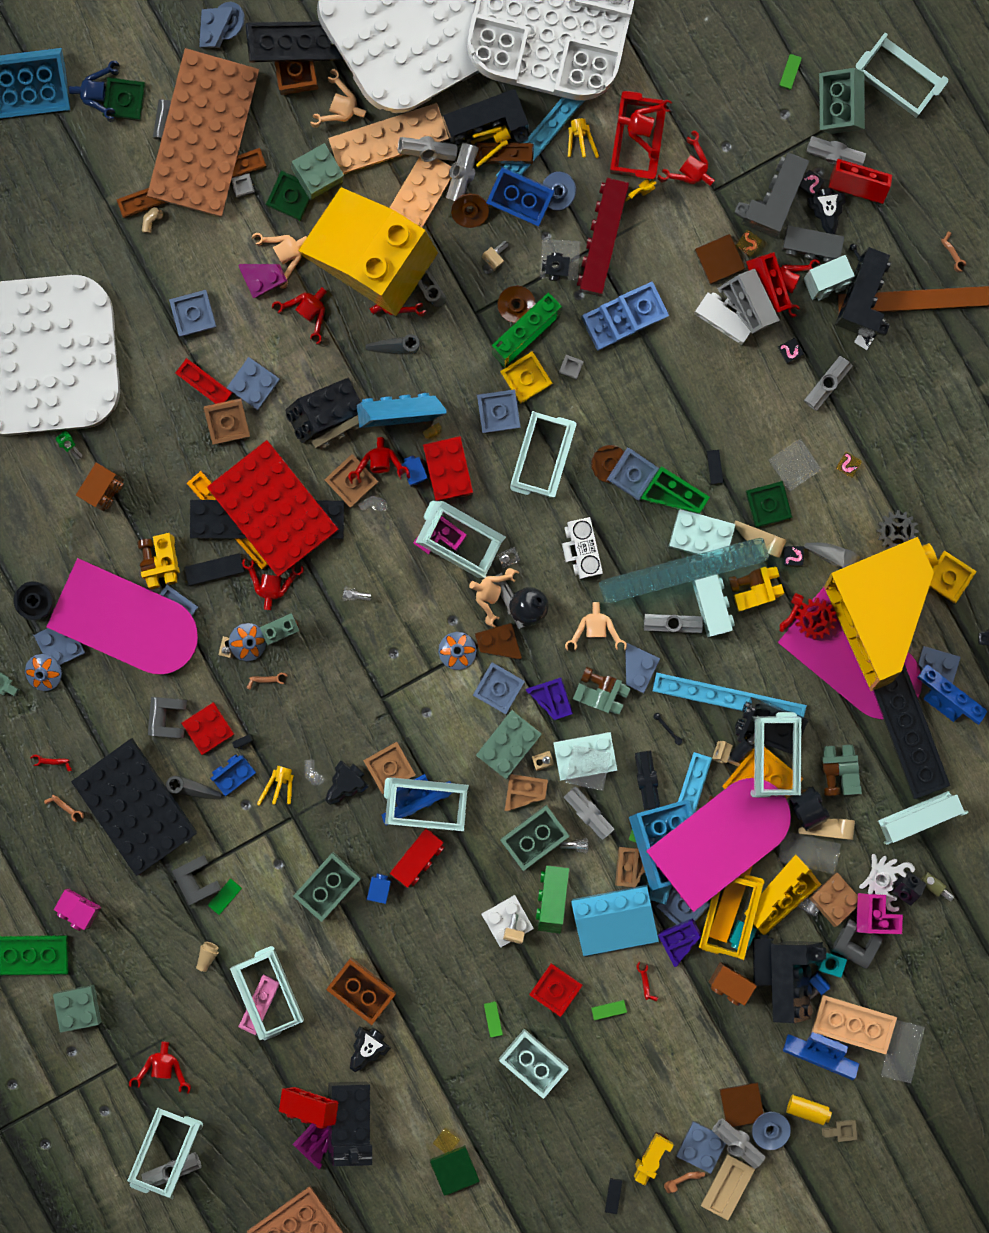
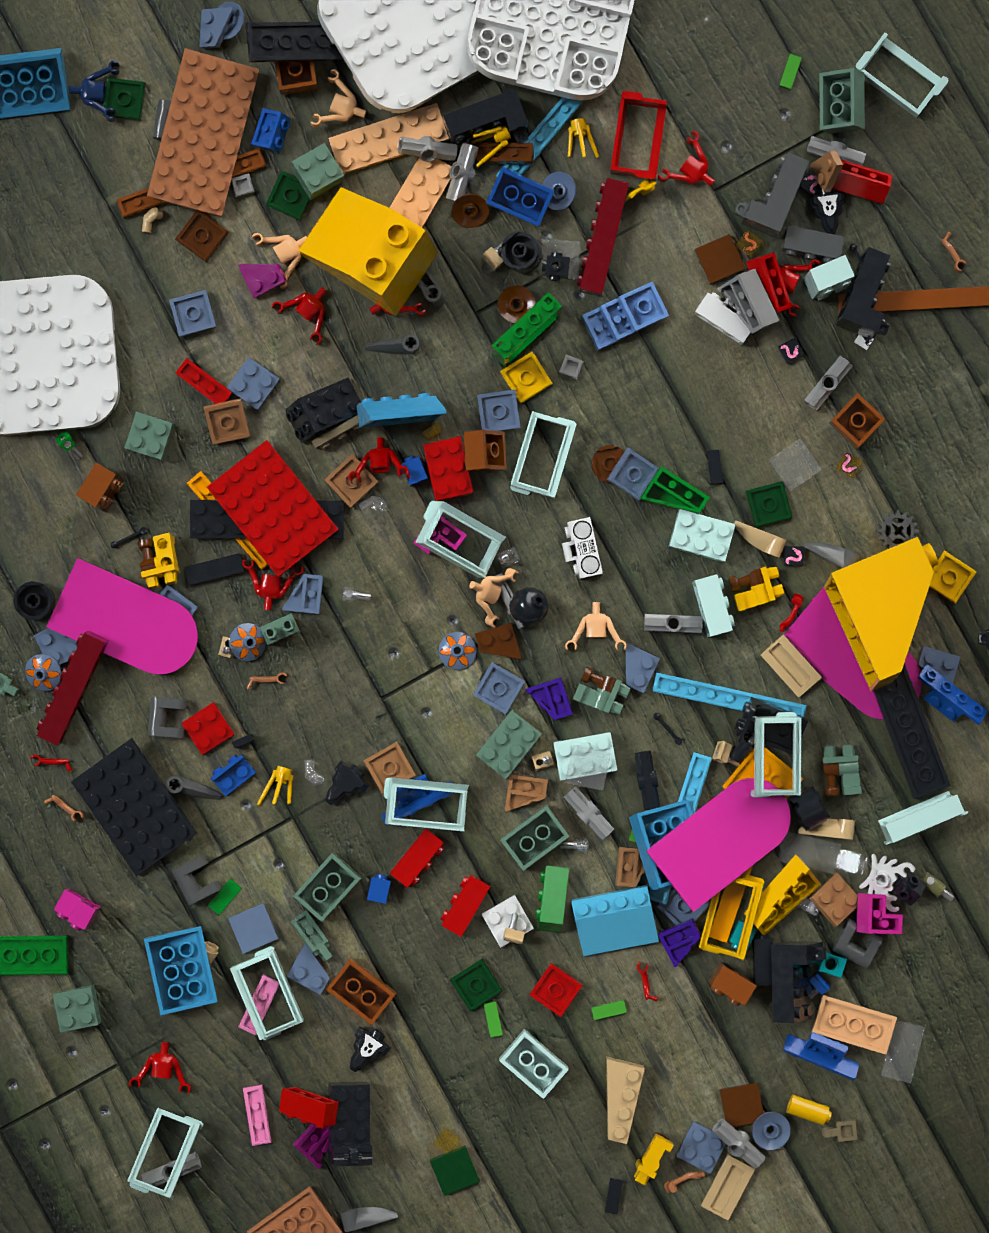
(72, 687): none -> dark red brick
(143, 530): none -> black hinge
(149, 436): none -> sand green brick
(180, 970): none -> dark azure slope
(201, 235): none -> reddish brown tile
(253, 928): none -> sand blue tile
(257, 1115): none -> bright pink tile
(271, 130): none -> blue bracket
(306, 595): none -> sand blue wing
(308, 971): none -> sand blue wing
(311, 935): none -> sand green hinge
(364, 1217): none -> dark grey piece
(464, 905): none -> red brick
(476, 985): none -> dark green tile
(485, 450): none -> dark orange brick
(532, 252): none -> black brick
(622, 1094): none -> tan wedge
(642, 125): red piece -> none
(684, 570): clear light blue beam -> none
(791, 666): none -> tan piece
(822, 622): red gear -> none
(827, 170): none -> medium nougat wing
(852, 862): none -> clear bracket
(856, 421): none -> dark orange brick

